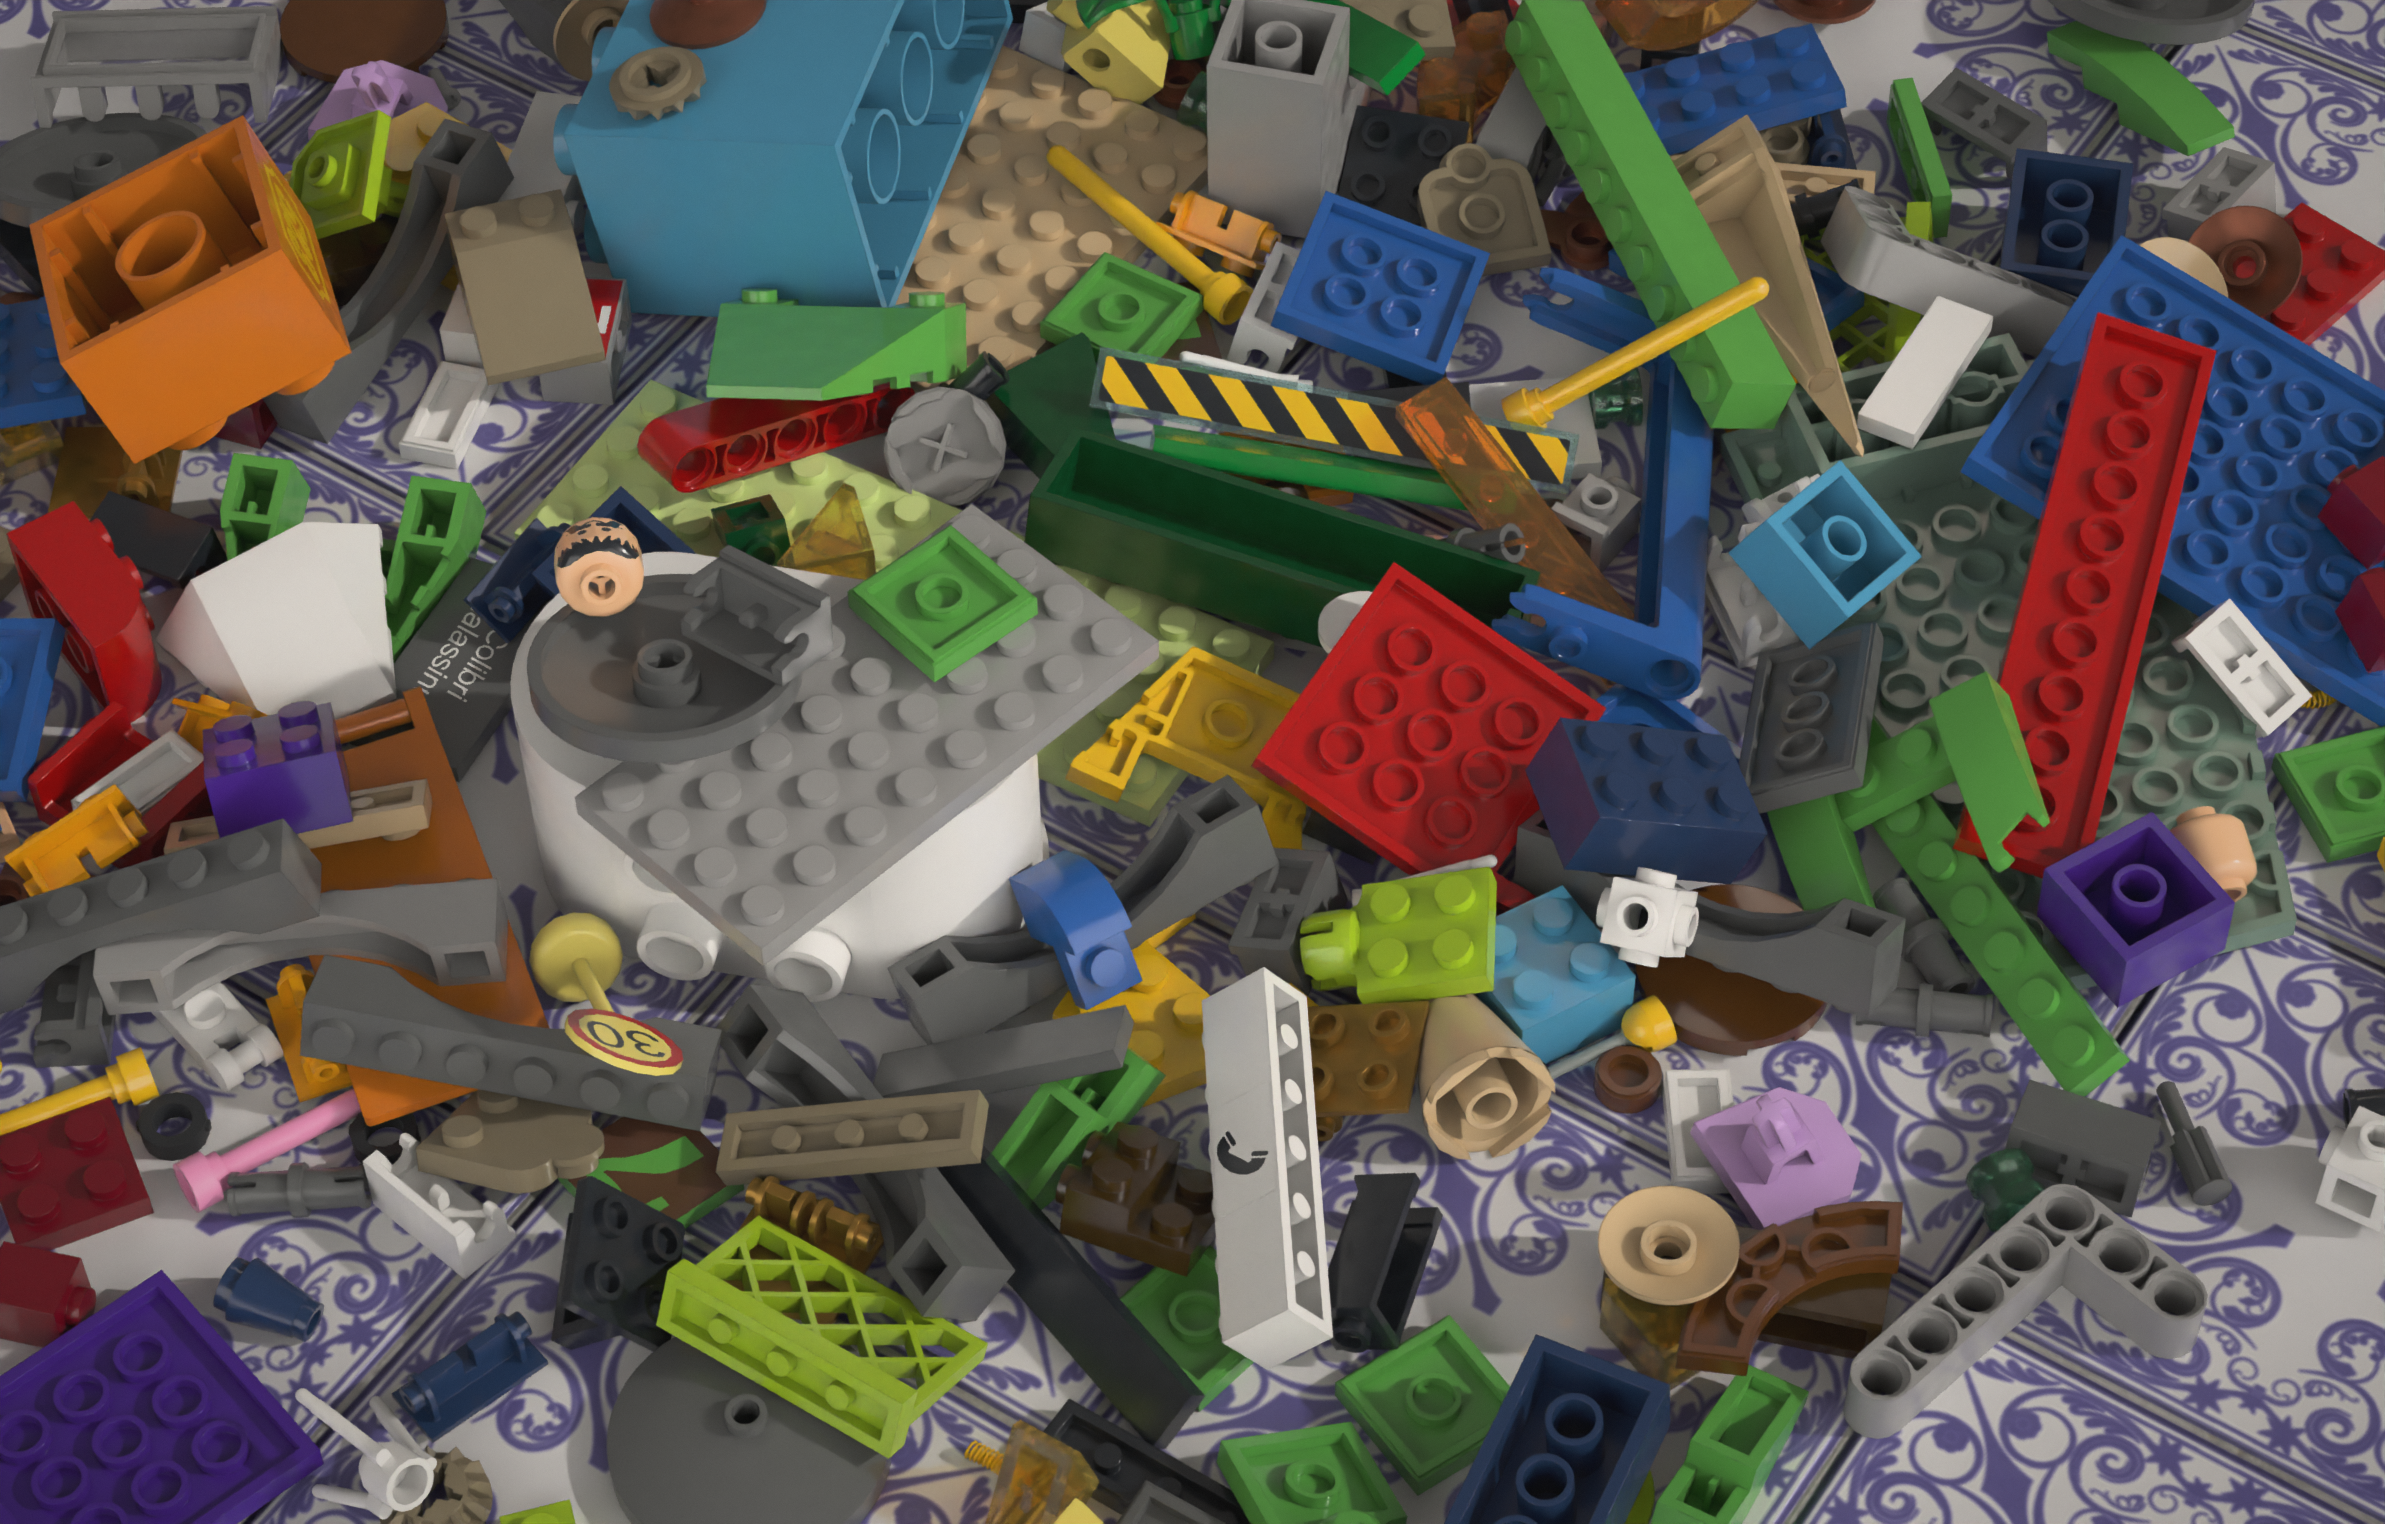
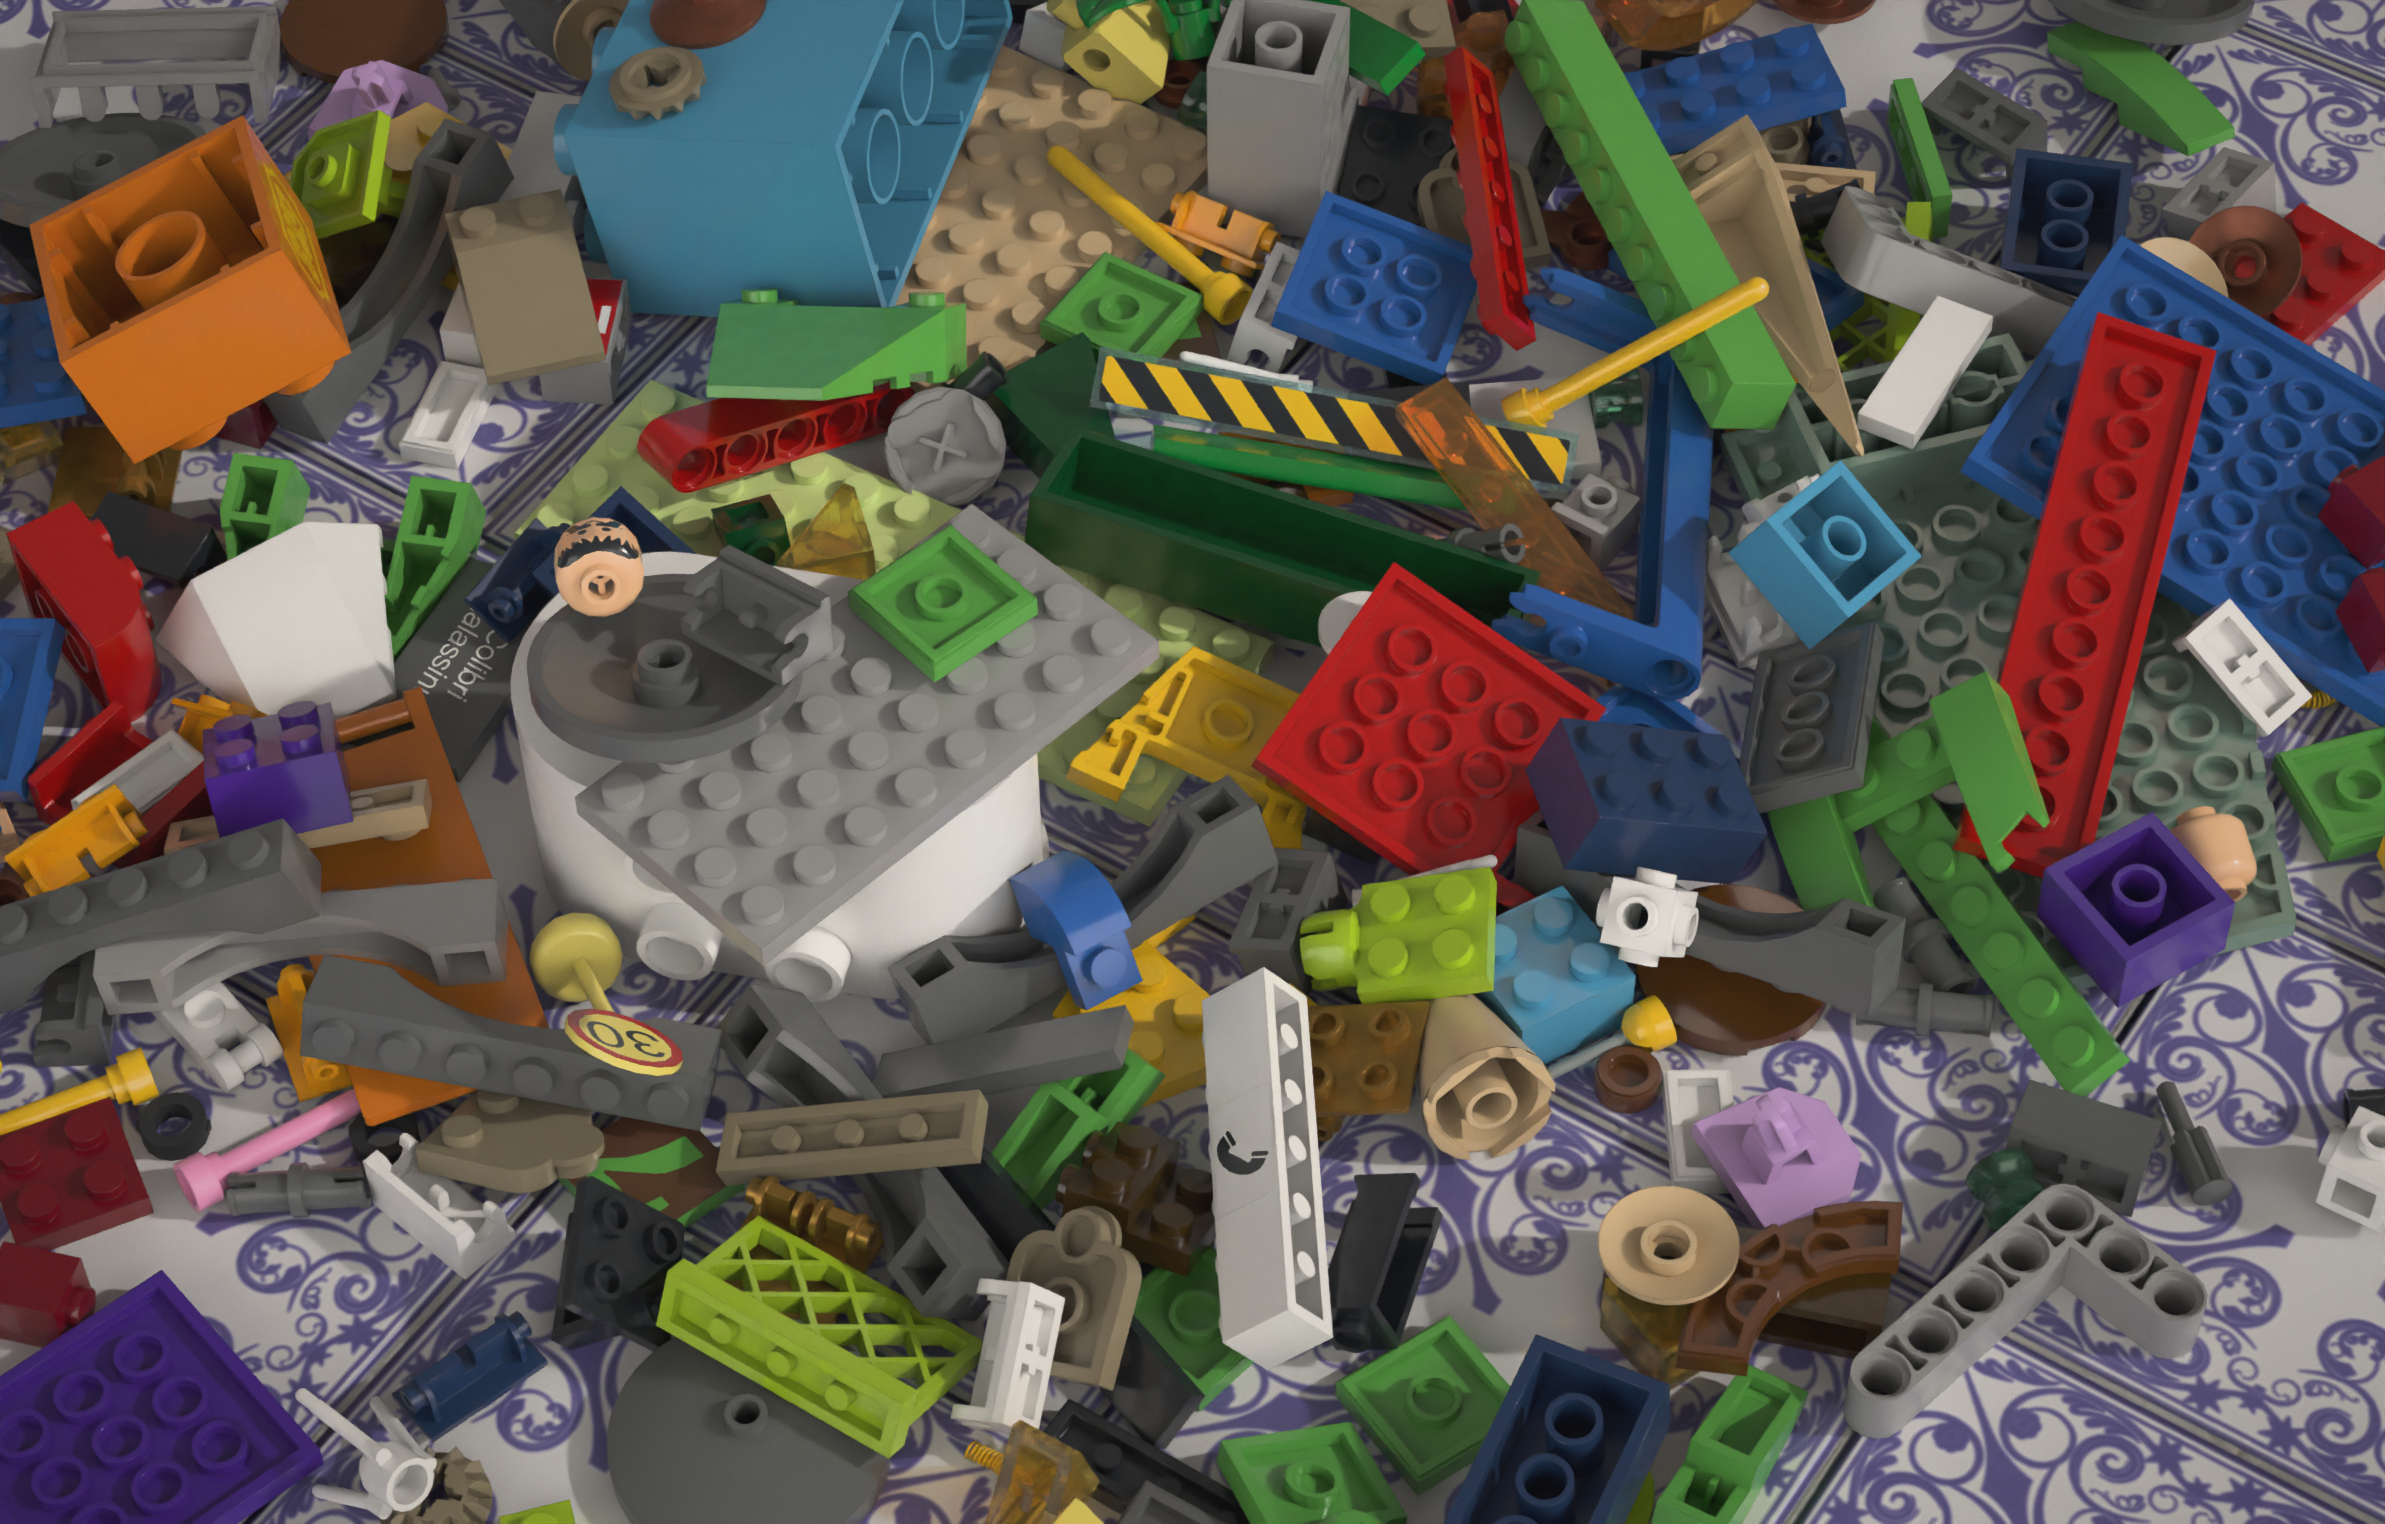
(266, 1300): dark blue cone -> none
(1013, 1356): none -> white hinge
(1099, 1289): none -> dark tan plate
(1488, 199): none -> red plate

